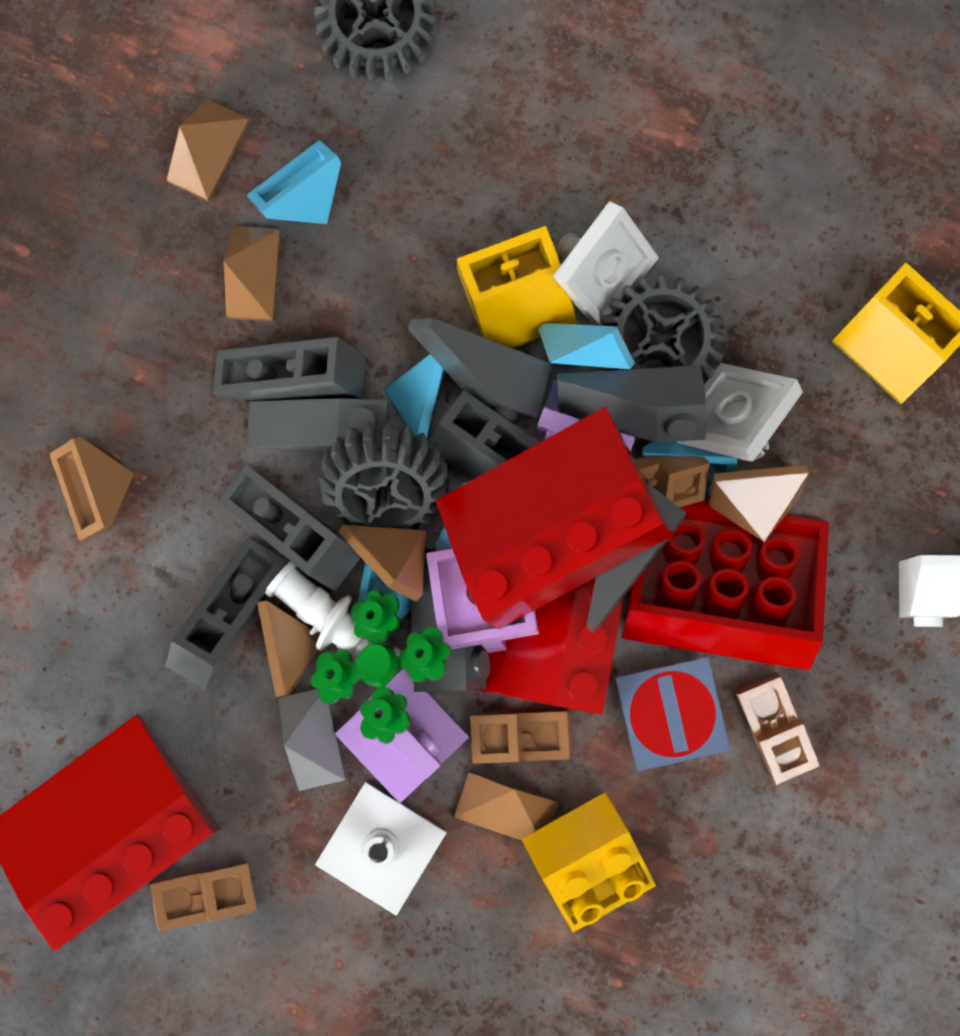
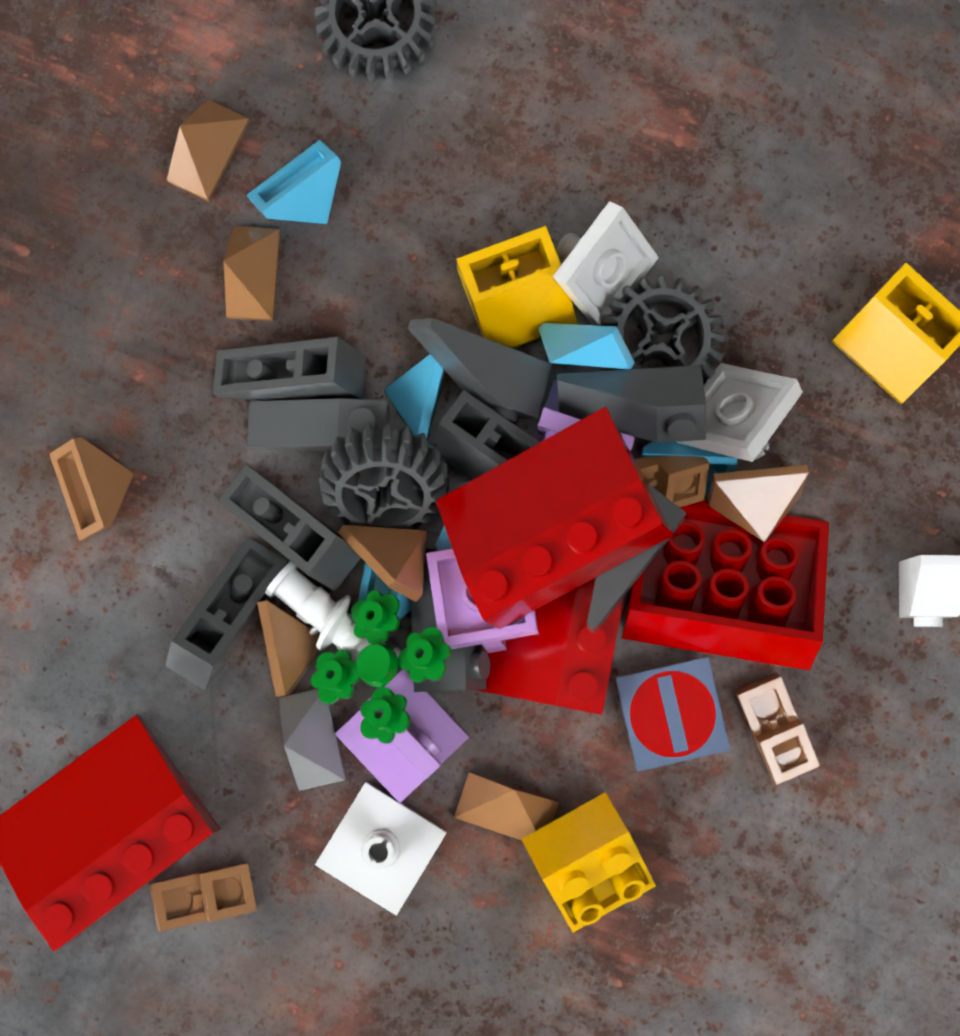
(521, 737): medium nougat slope -> none

